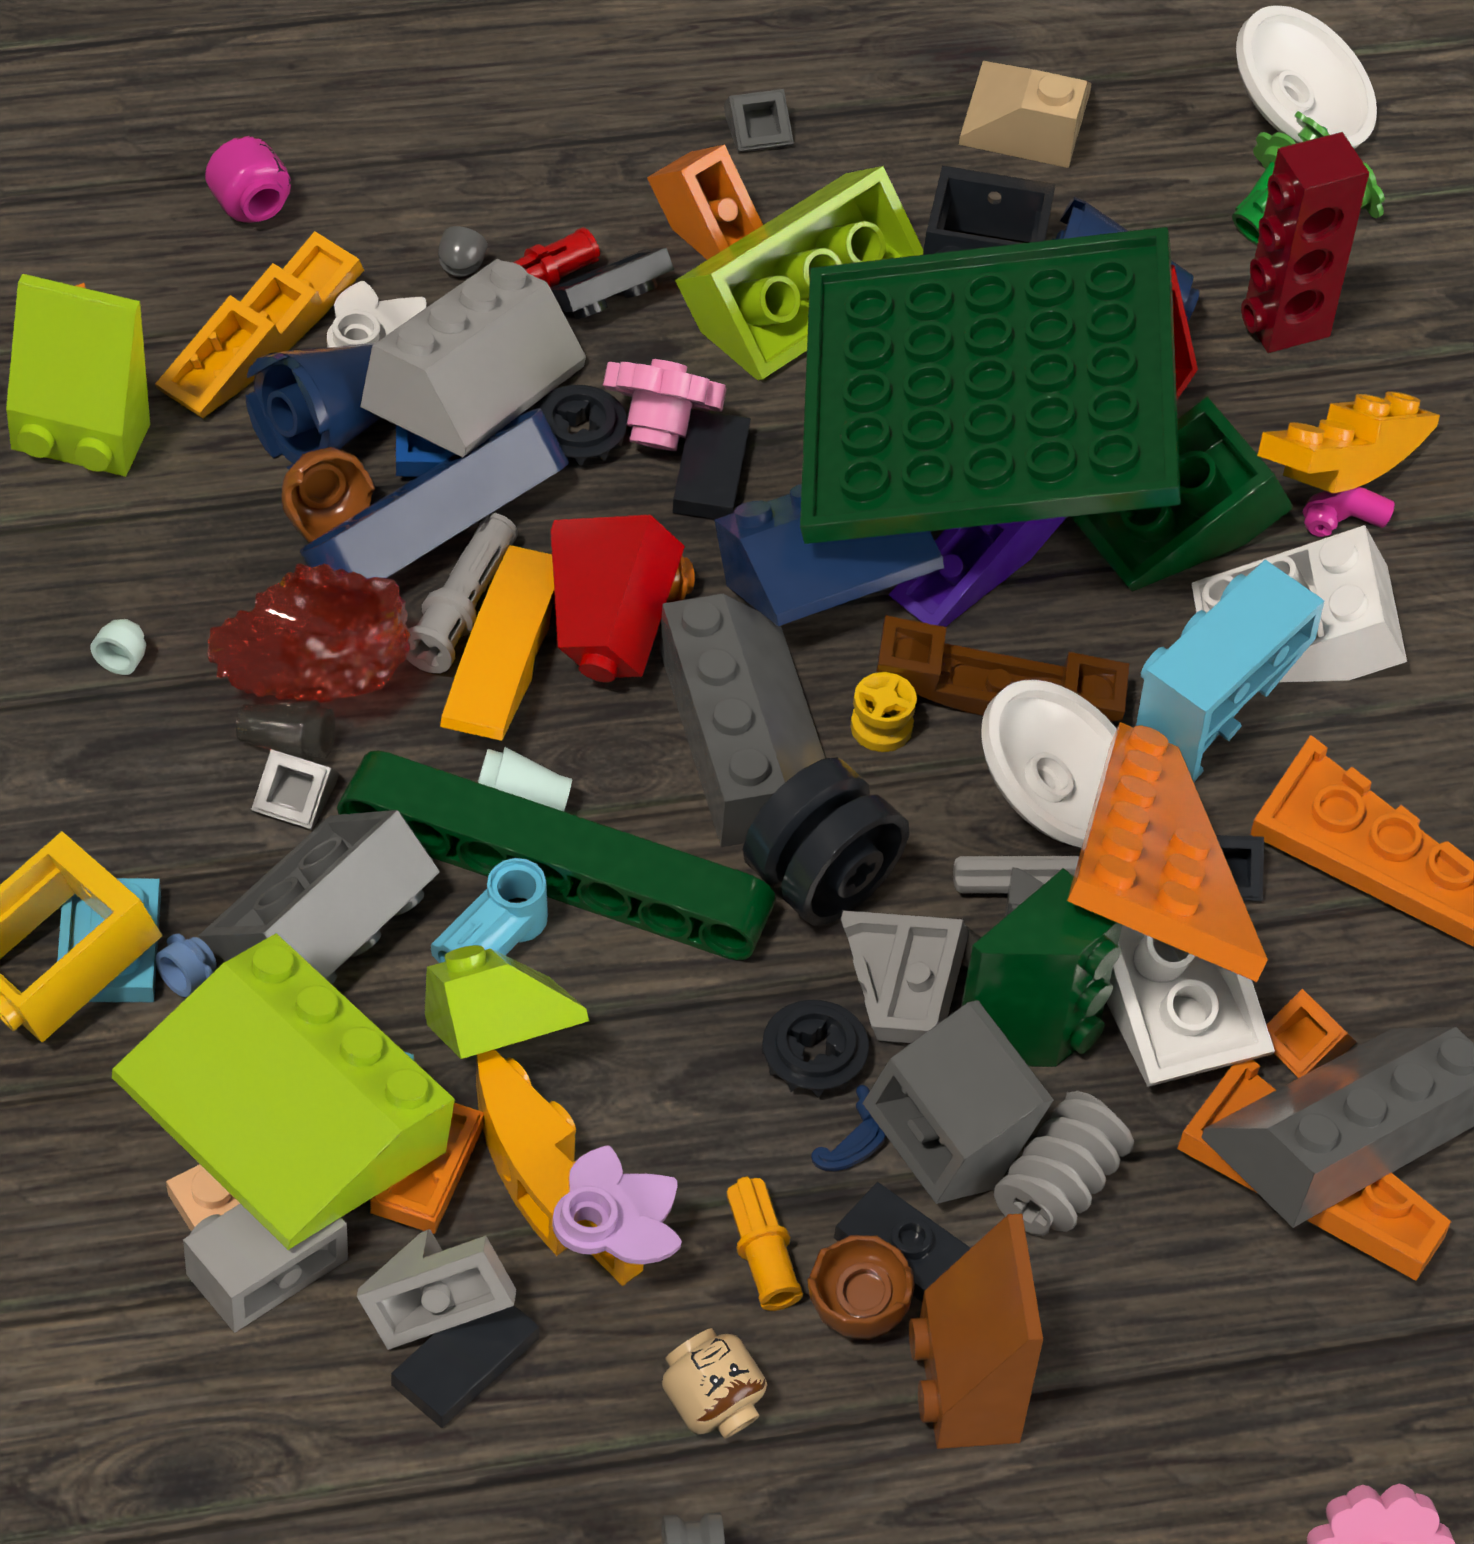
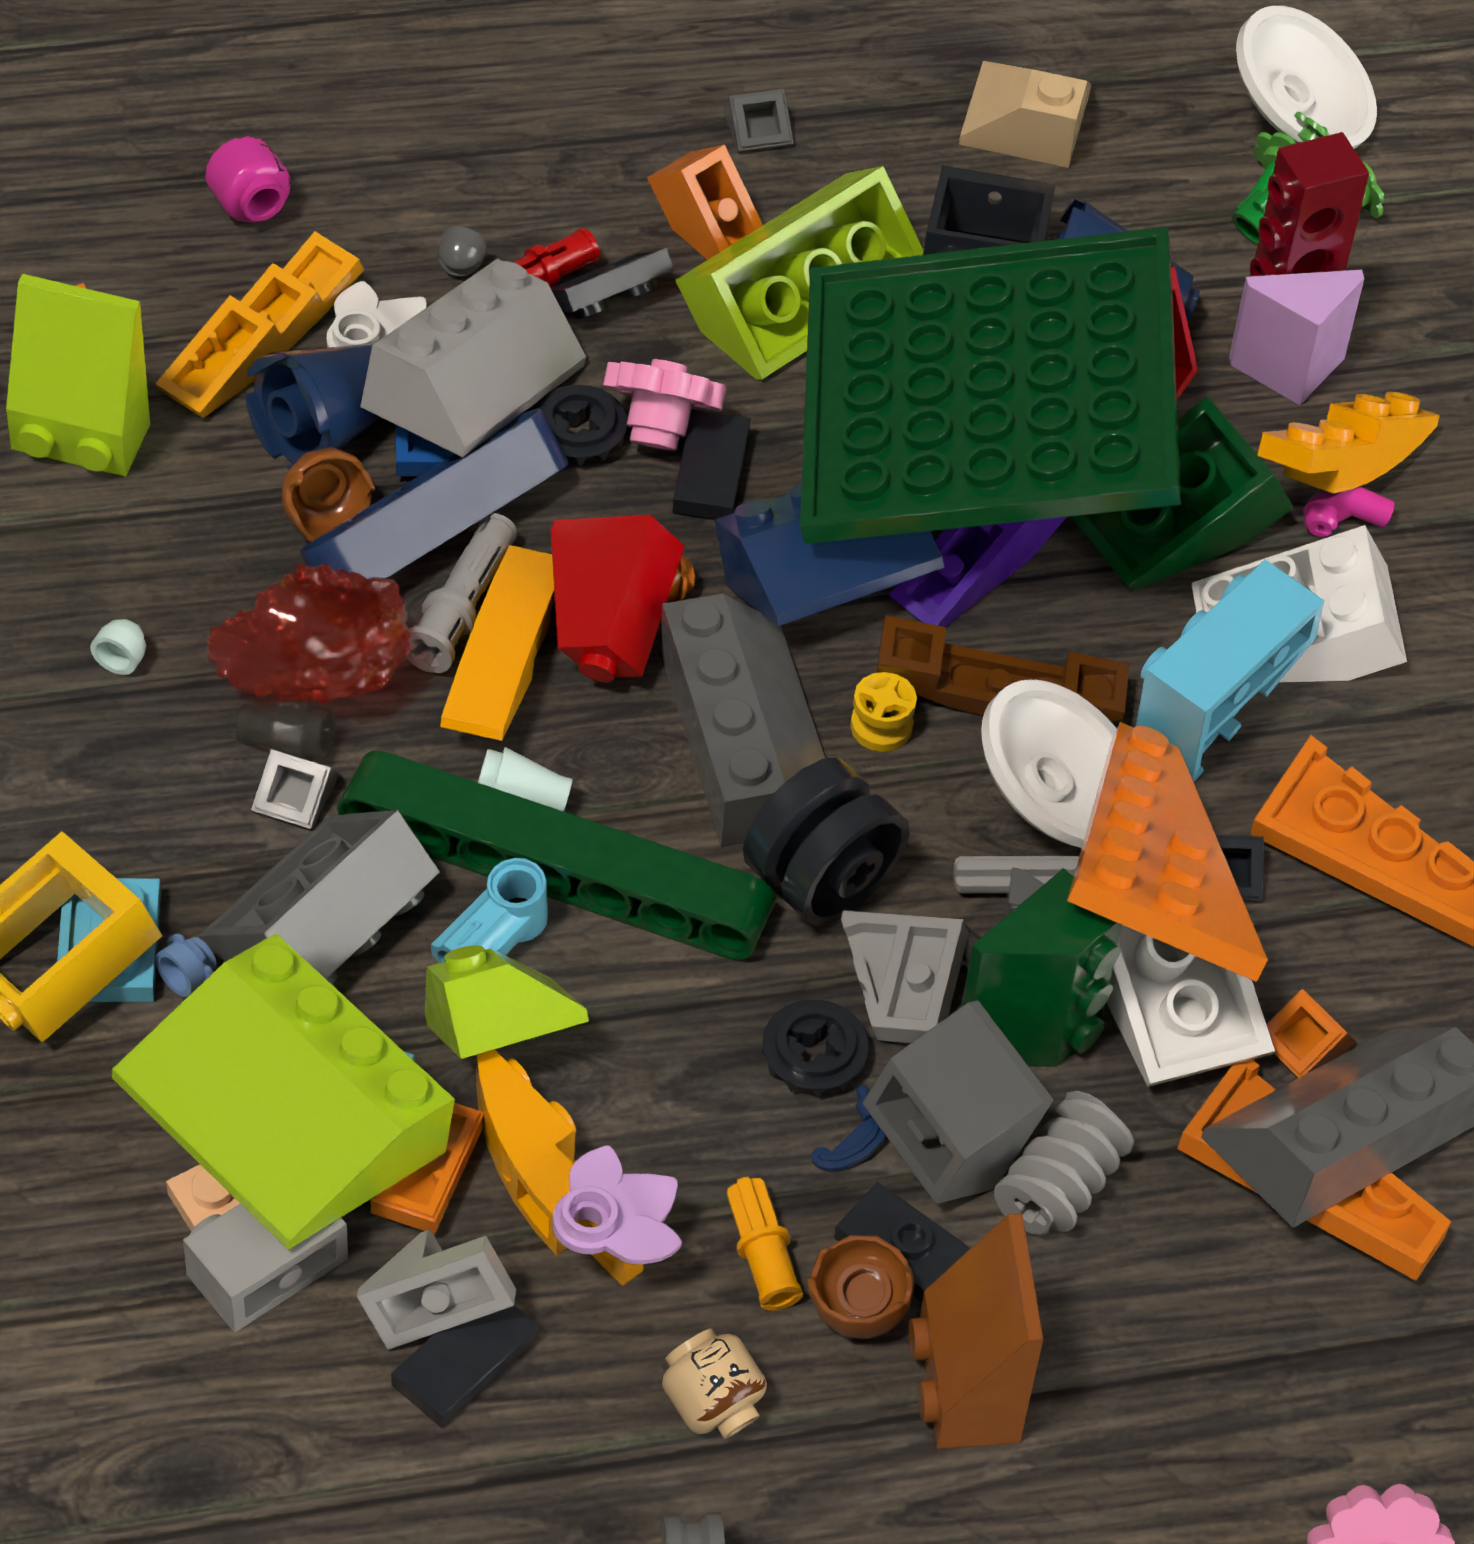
(1295, 328): none -> lavender slope

